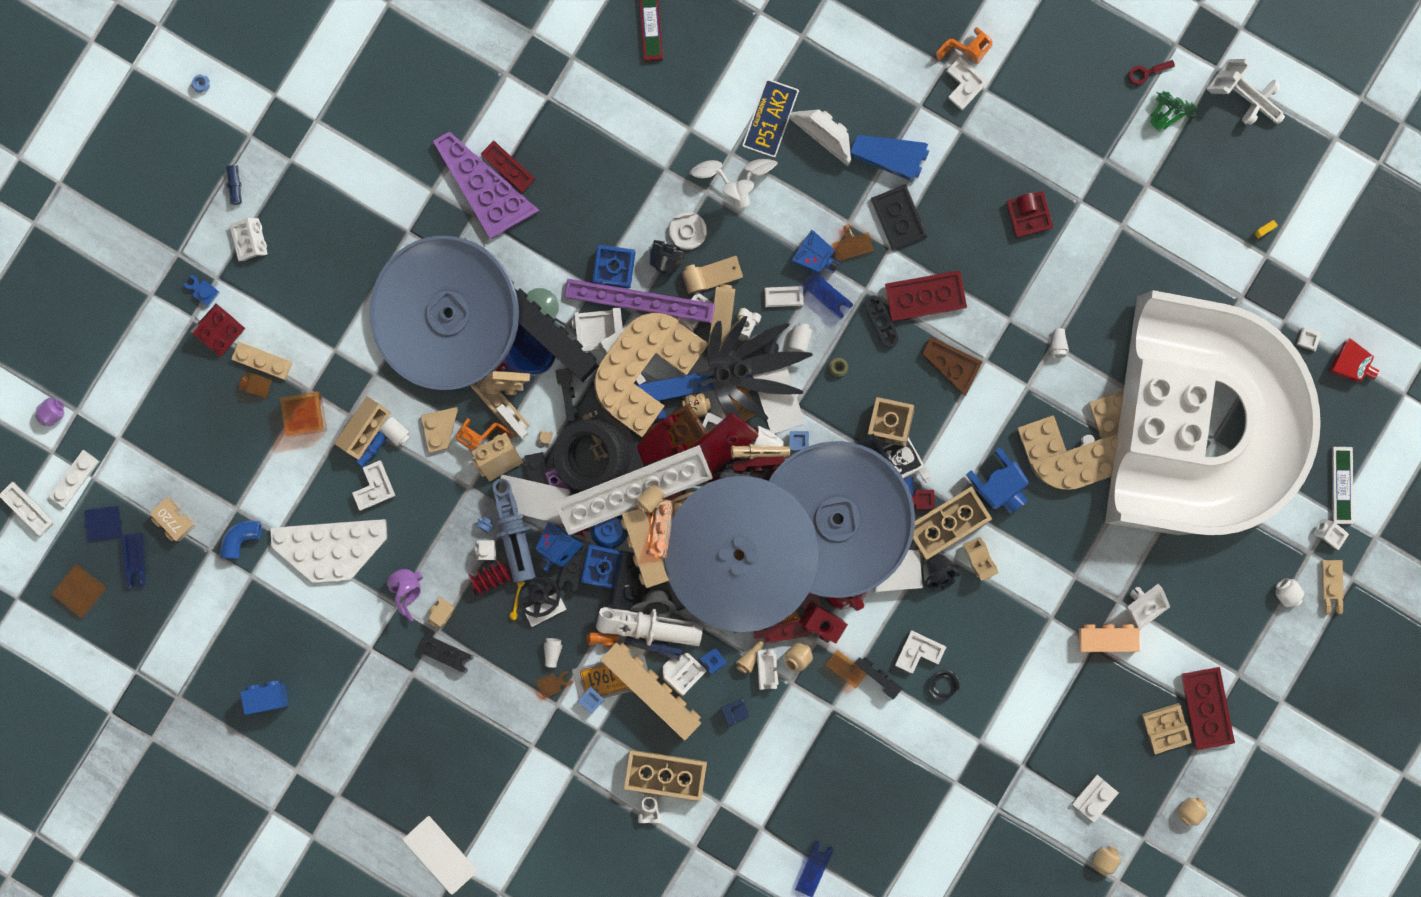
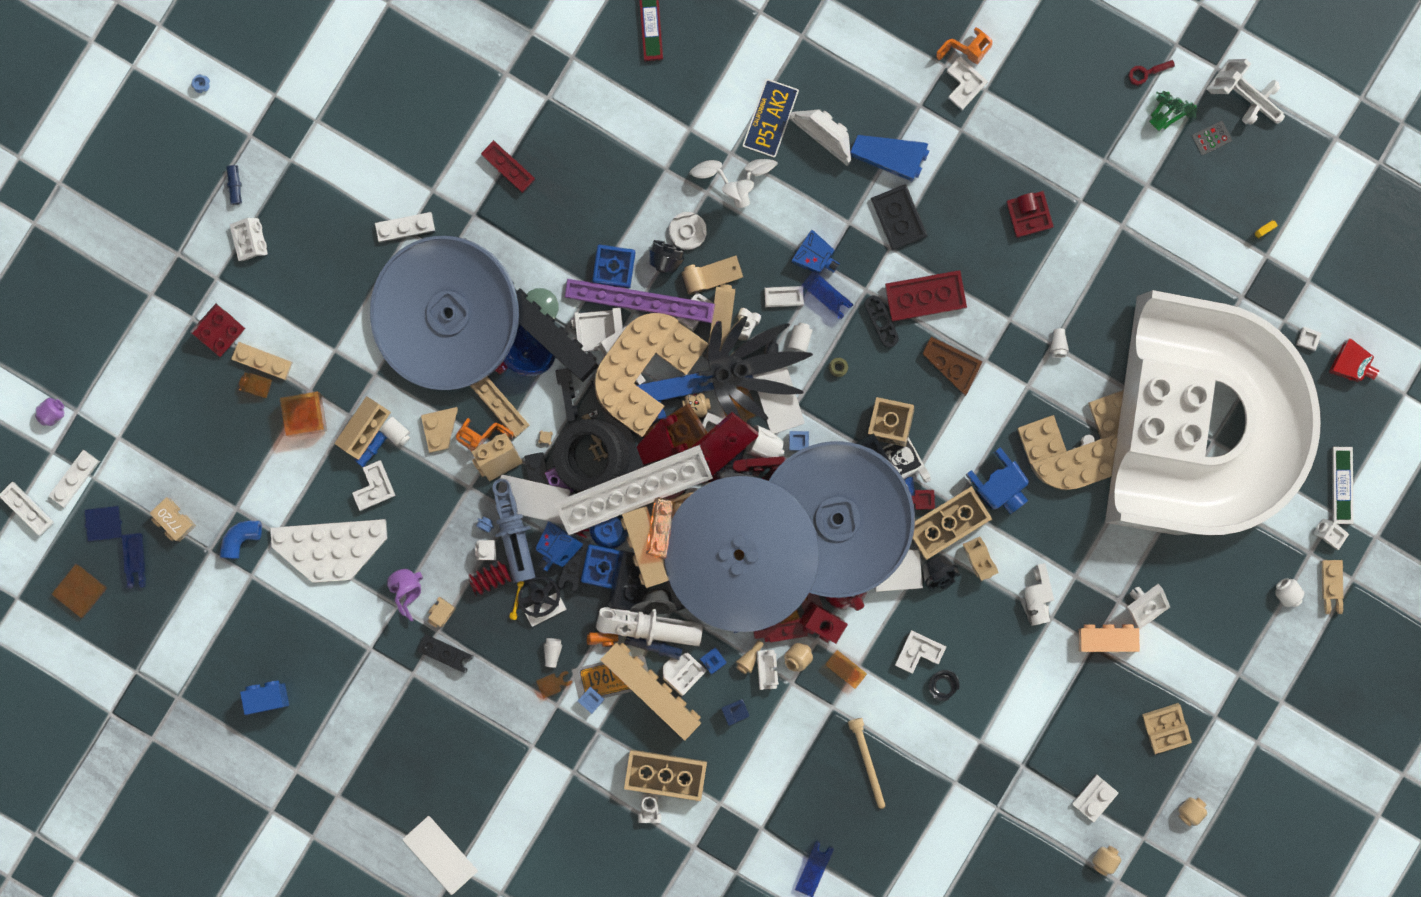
(203, 291): blue plate -> none
(405, 227): none -> white plate
(489, 195): medium lavender wing -> none
(504, 381): tan slope -> none
(518, 426): white plate -> none
(650, 499): tan brick -> none
(759, 451): tan pin -> none
(852, 245): clear orange plate -> none
(857, 726): none -> tan piece
(890, 687): black plate -> none
(1036, 597): none -> white plate
(1207, 708): dark red plate -> none
(1212, 138): none -> dark grey sticker

